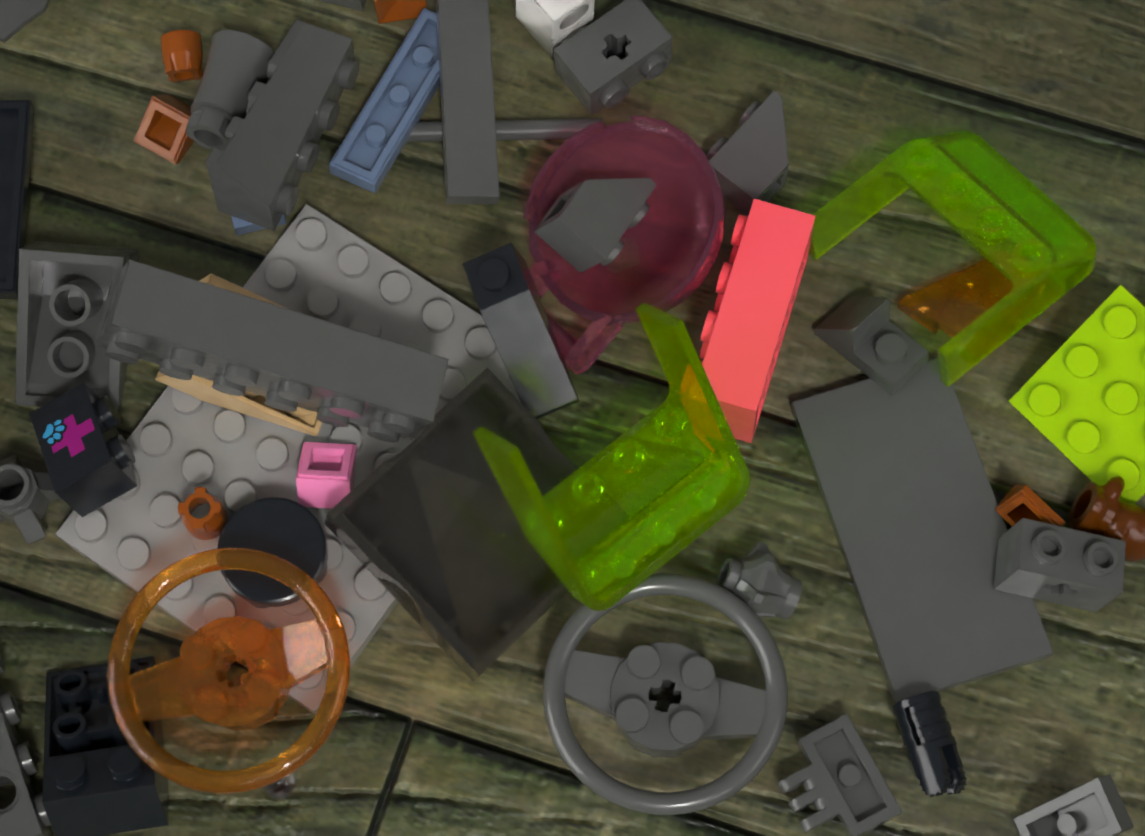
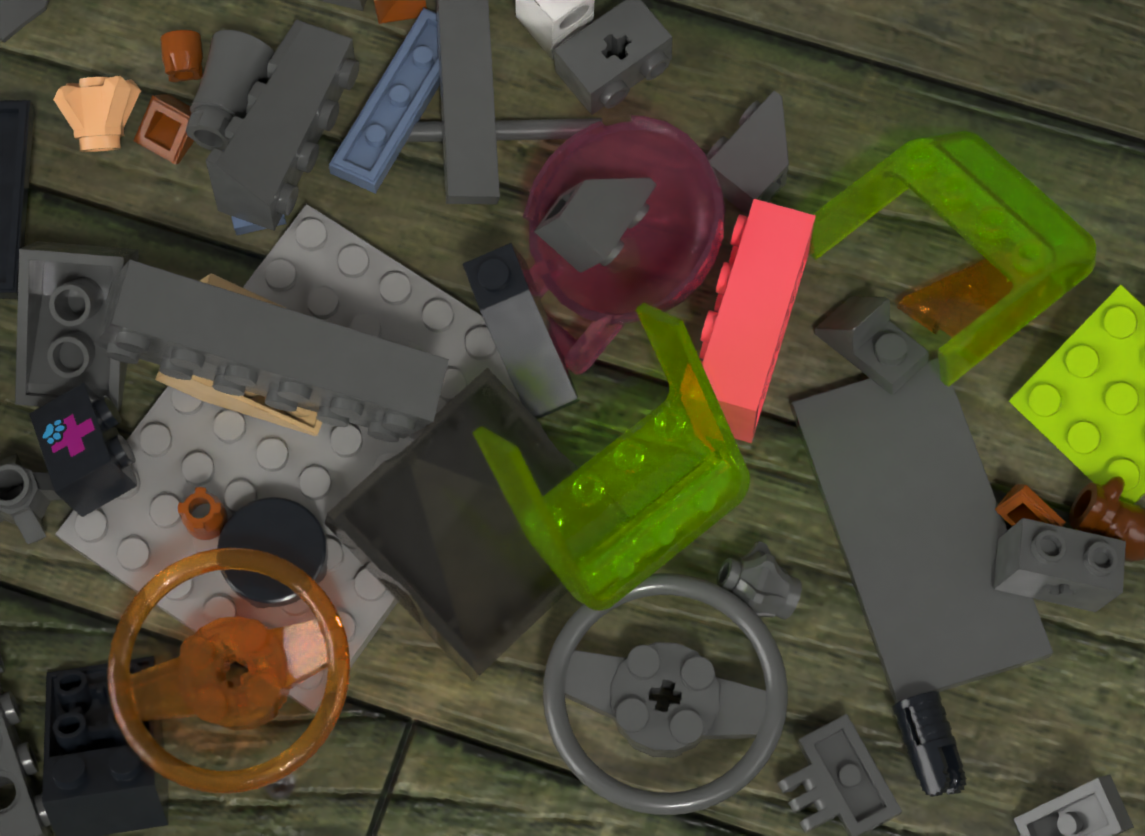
(98, 110): none -> light nougat rock
(325, 473): bright pink slope -> none

